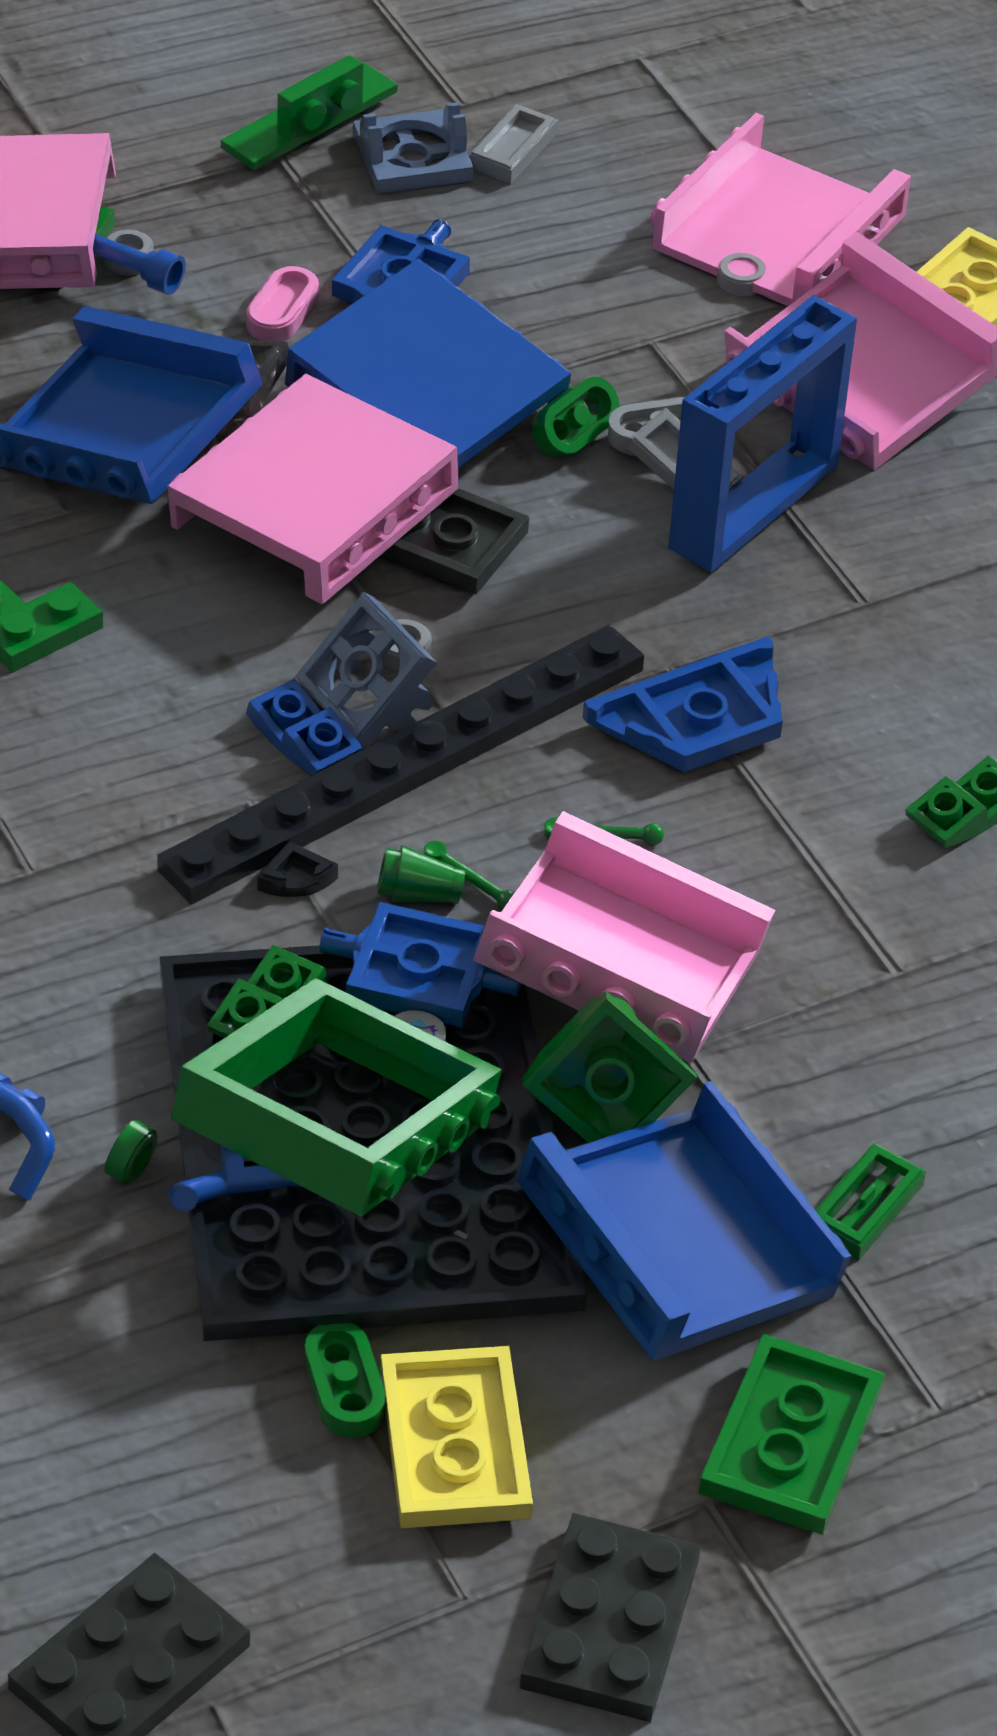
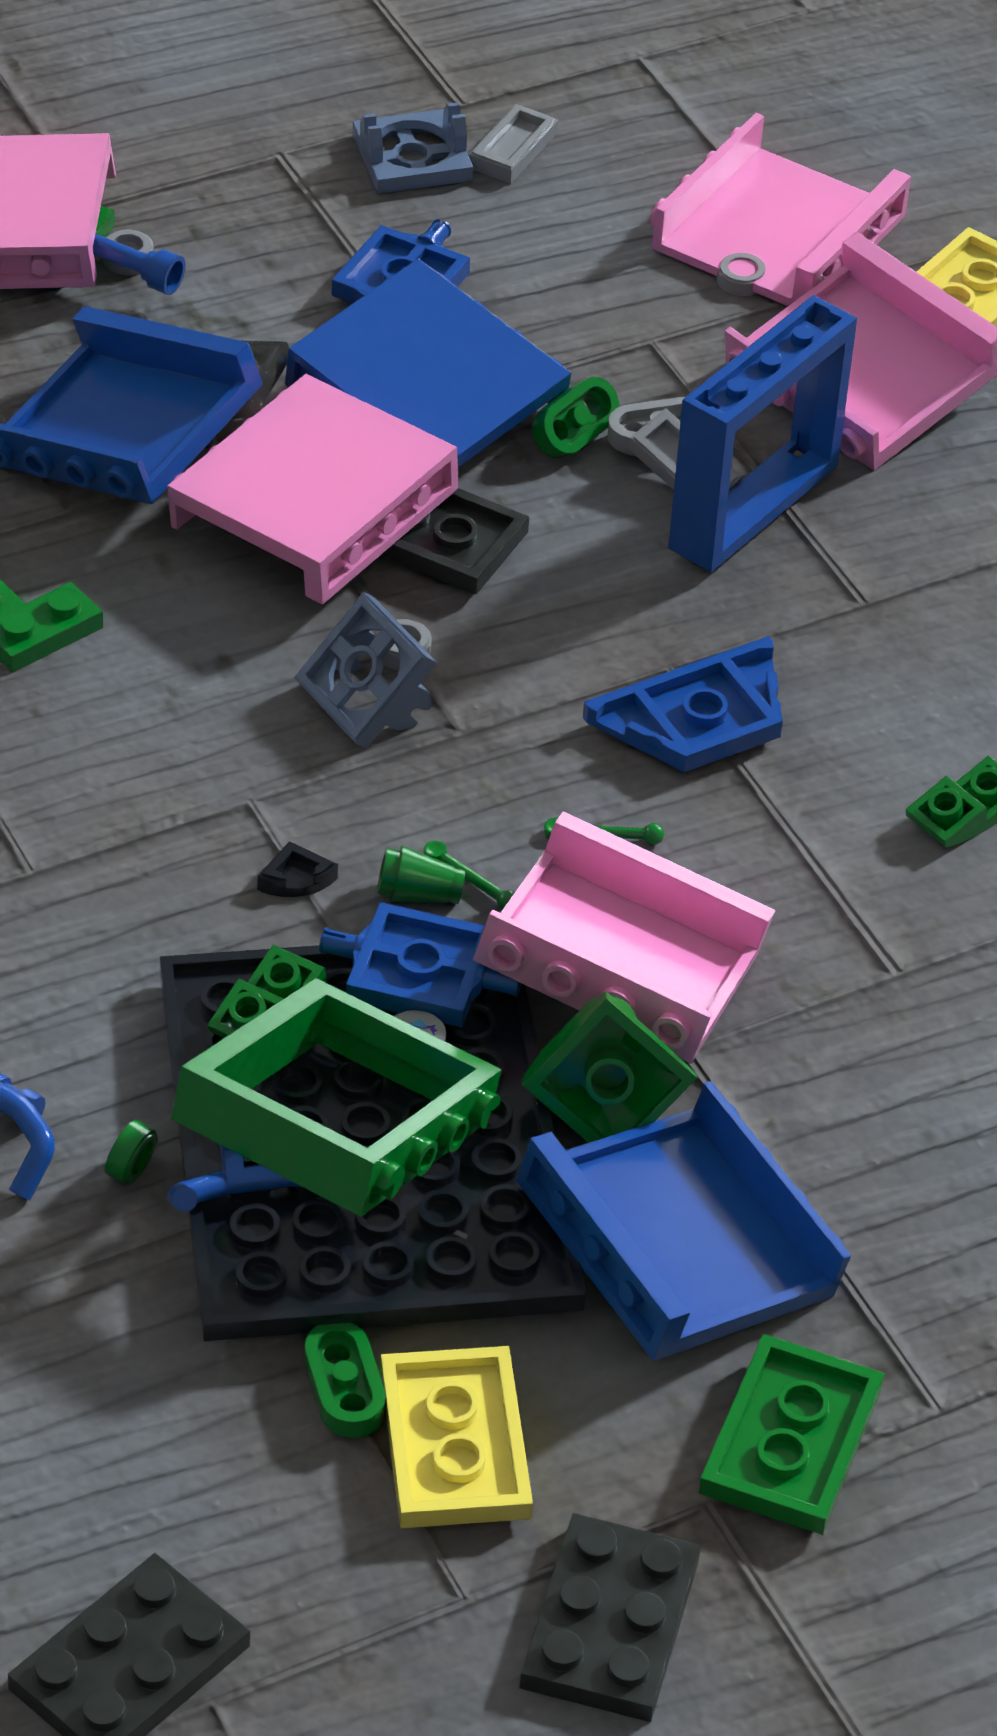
(282, 304): bright pink tile -> none
(300, 729): blue slope -> none
(310, 110): green bracket -> none
(399, 763): black plate -> none
(864, 1238): green tile -> none

